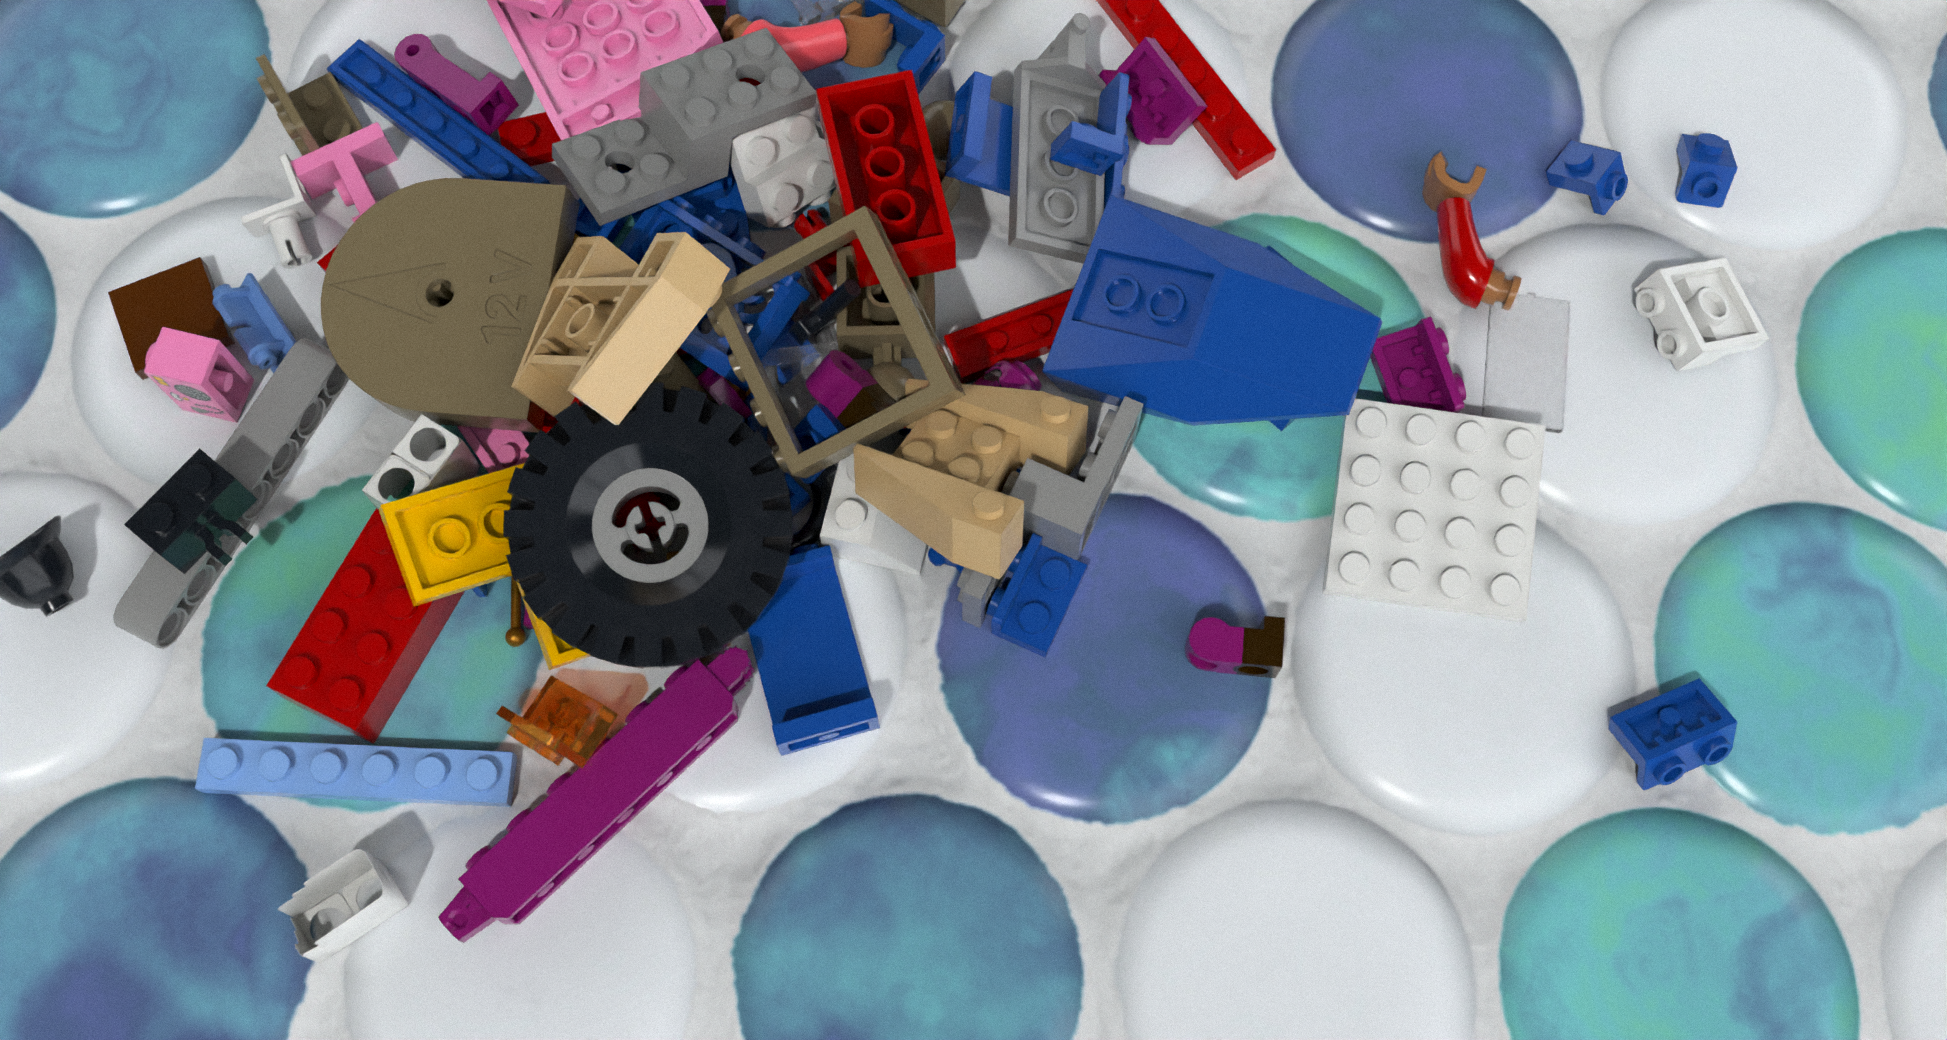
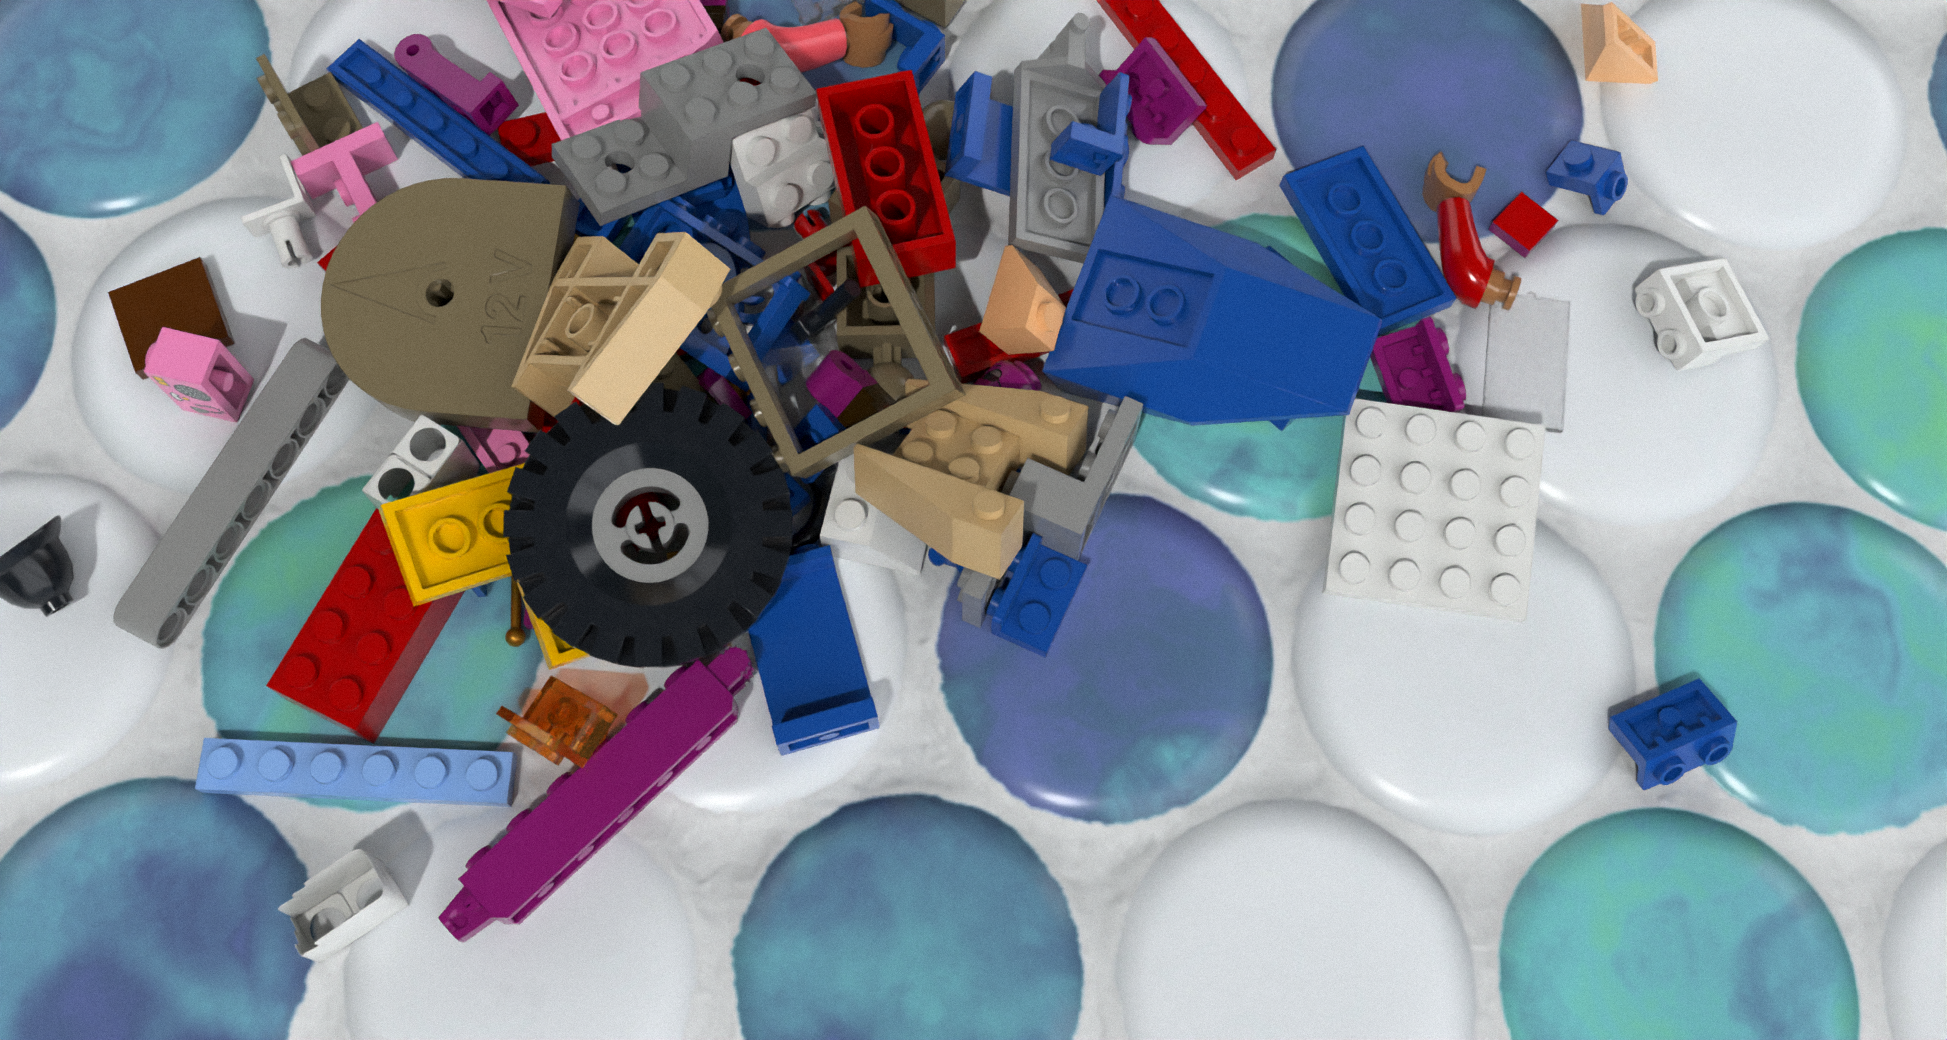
(193, 513): black brick -> none
(263, 331): medium blue hinge -> none
(1022, 307): none -> light nougat slope
(1237, 650): leg -> none
(1367, 239): none -> blue plate
(1523, 225): none -> red tile
(1616, 47): none -> light nougat slope
(1706, 169): blue bracket -> none

